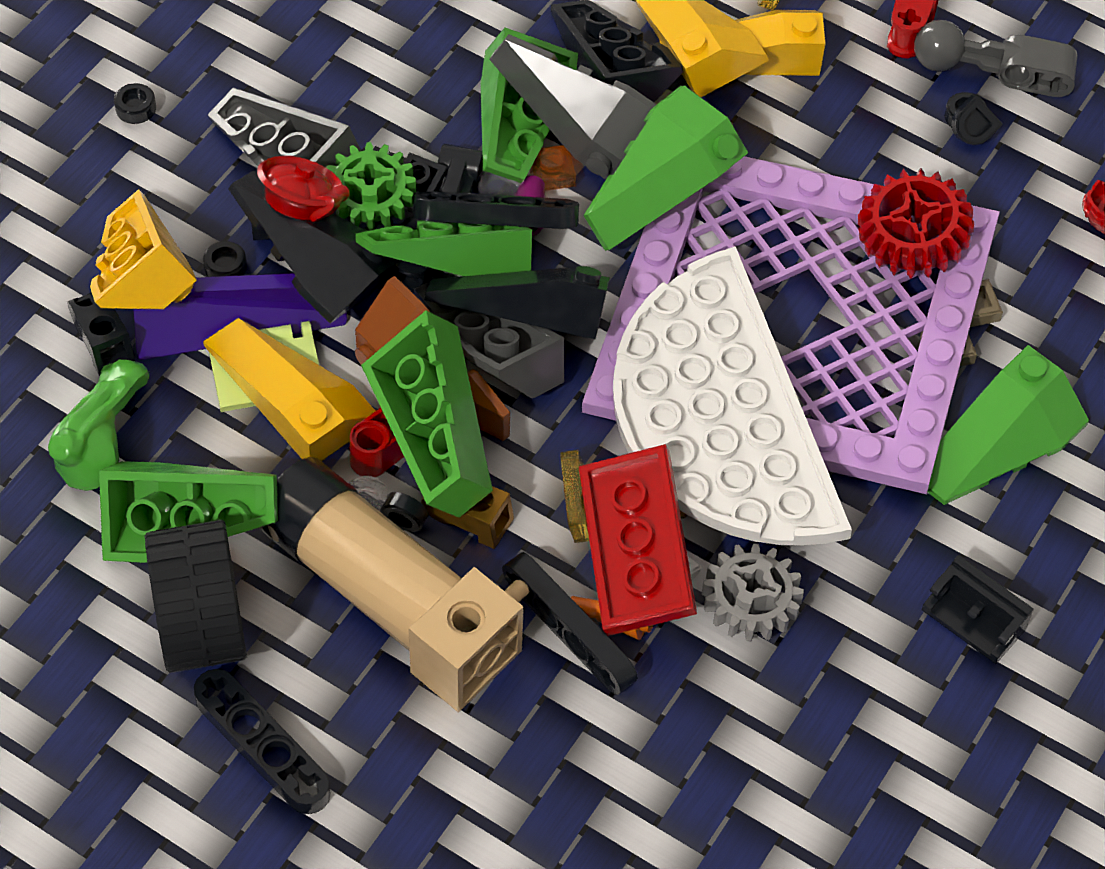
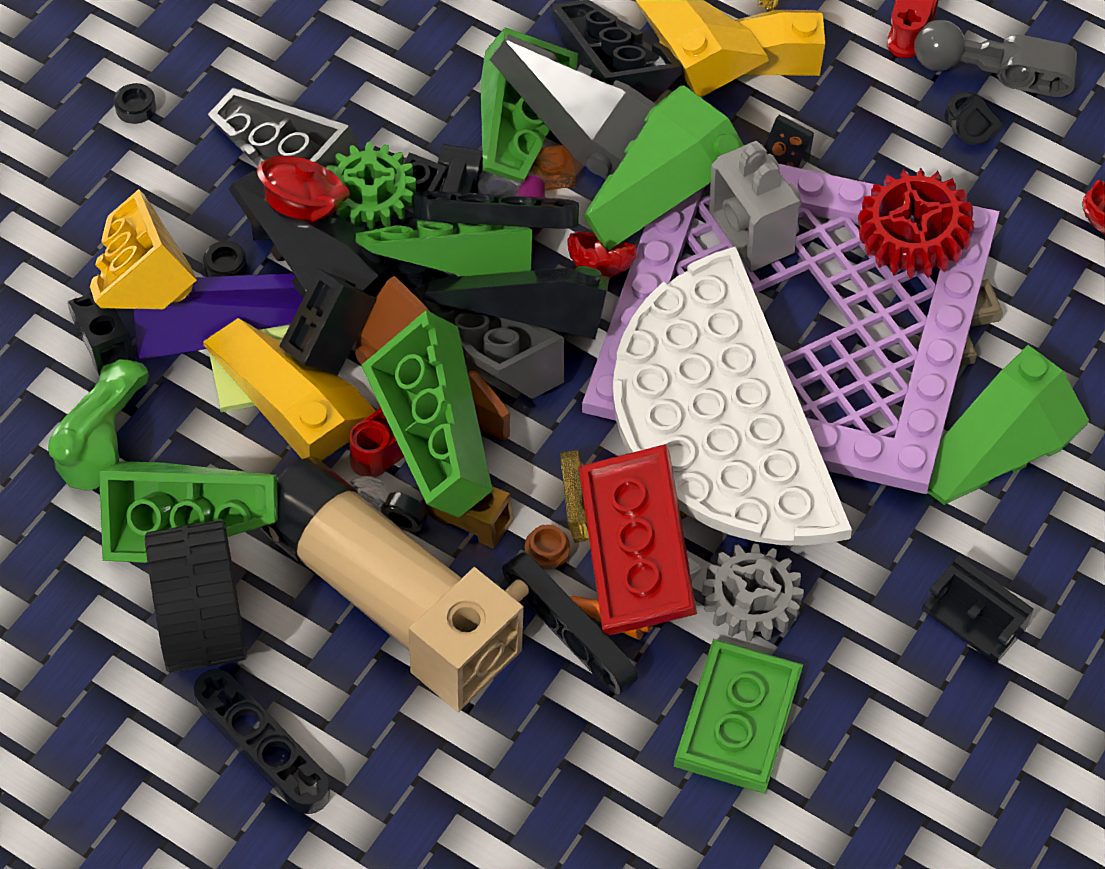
(327, 322): none -> black hinge
(548, 546): none -> dark orange plate
(590, 252): none -> red hair
(738, 716): none -> bright green tile
(754, 205): none -> light grey hinge
(789, 142): none -> black slope

